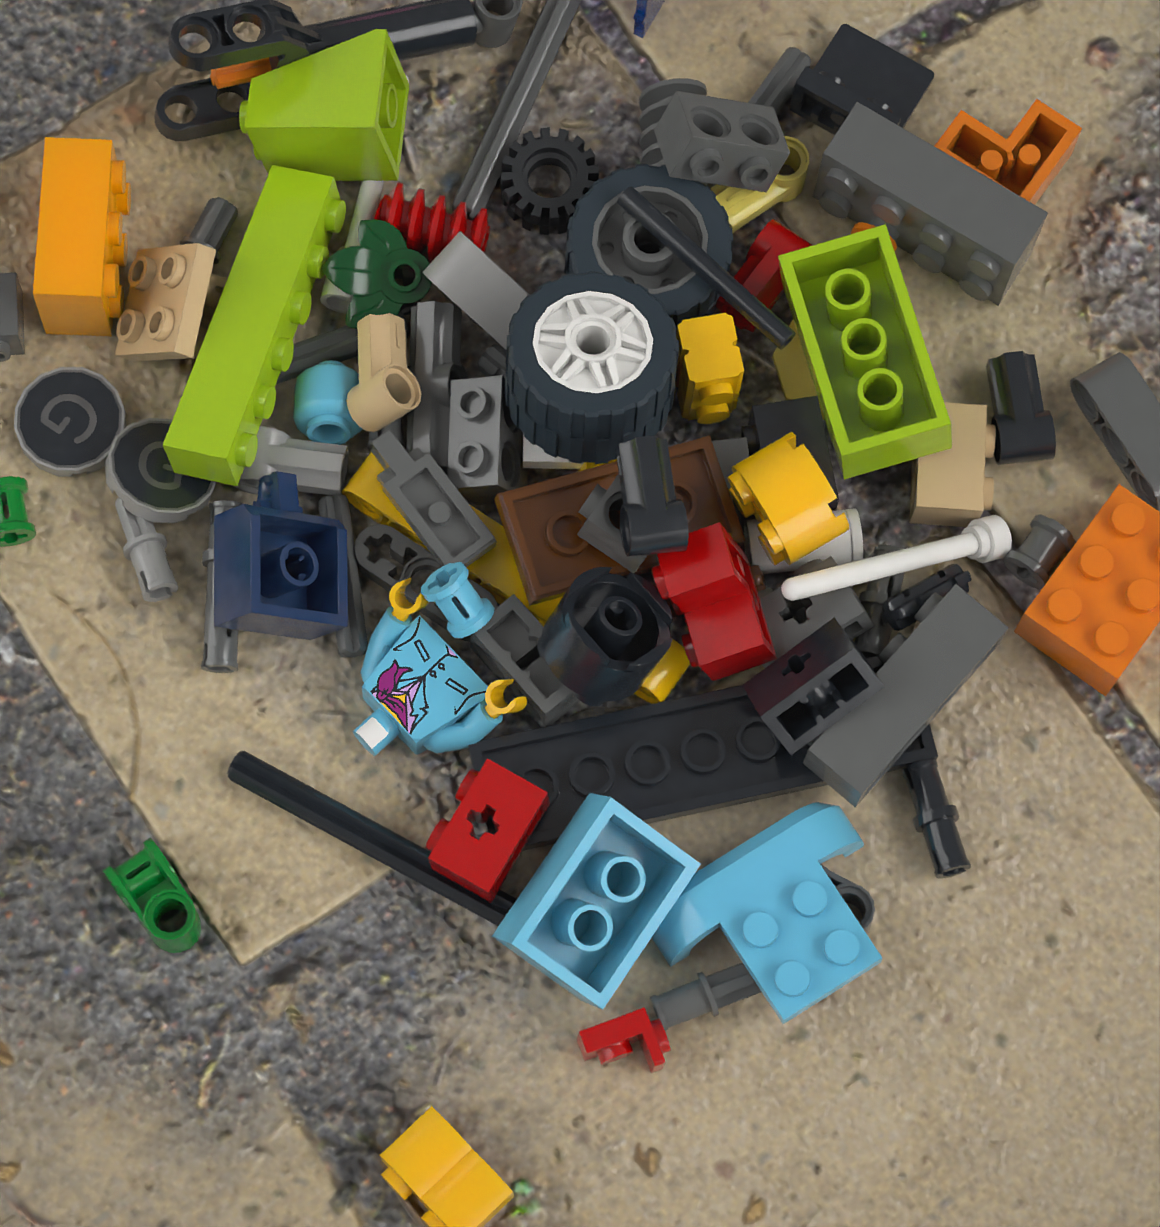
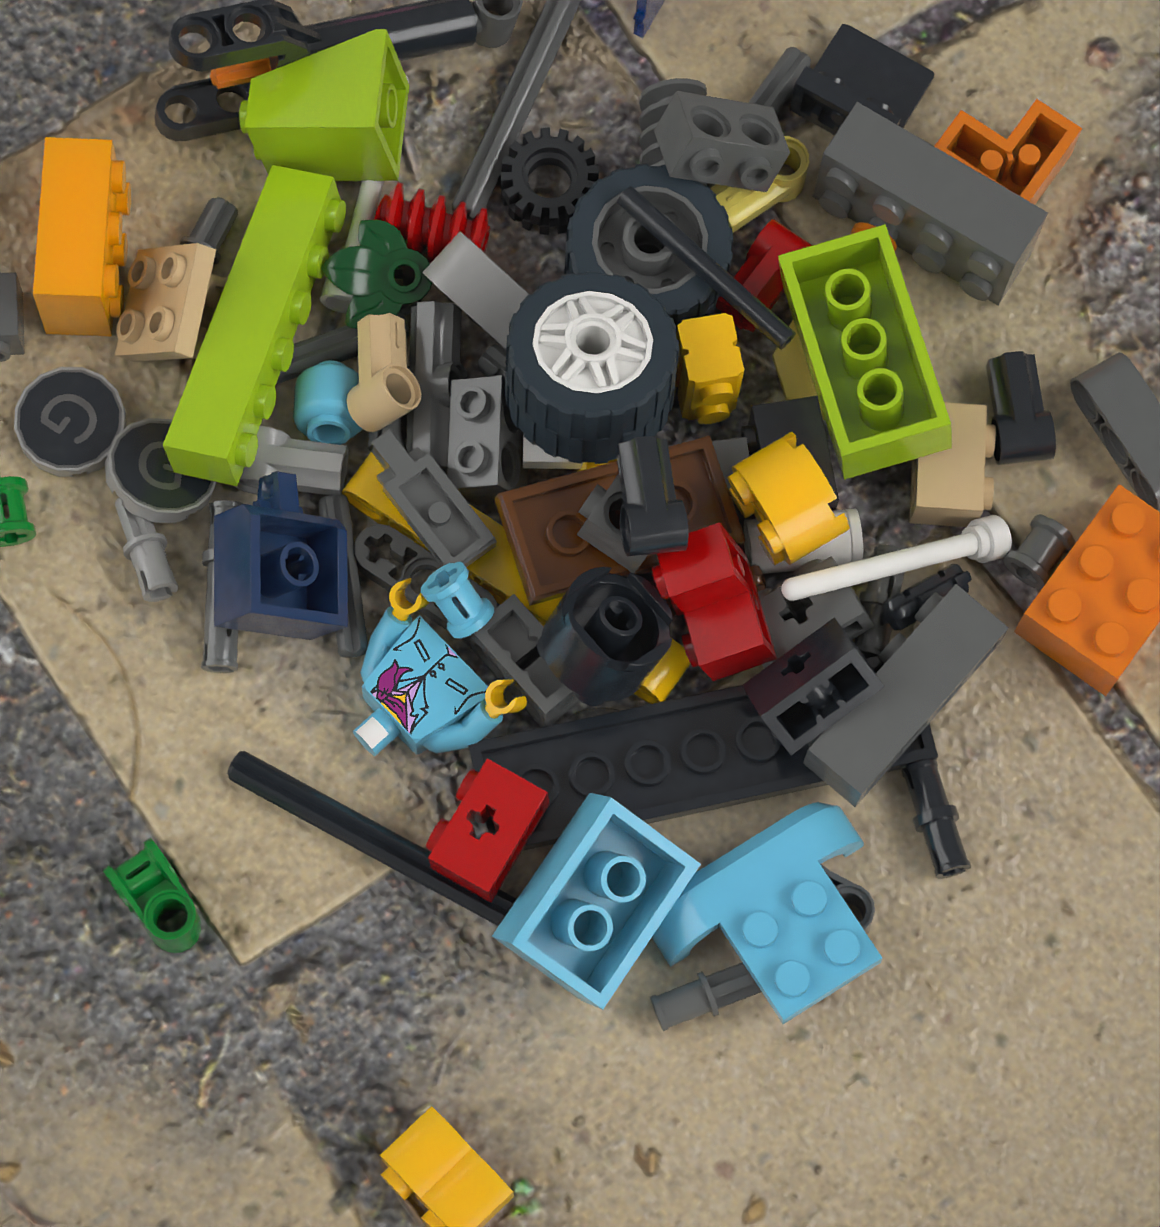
(614, 1038): red bracket -> none

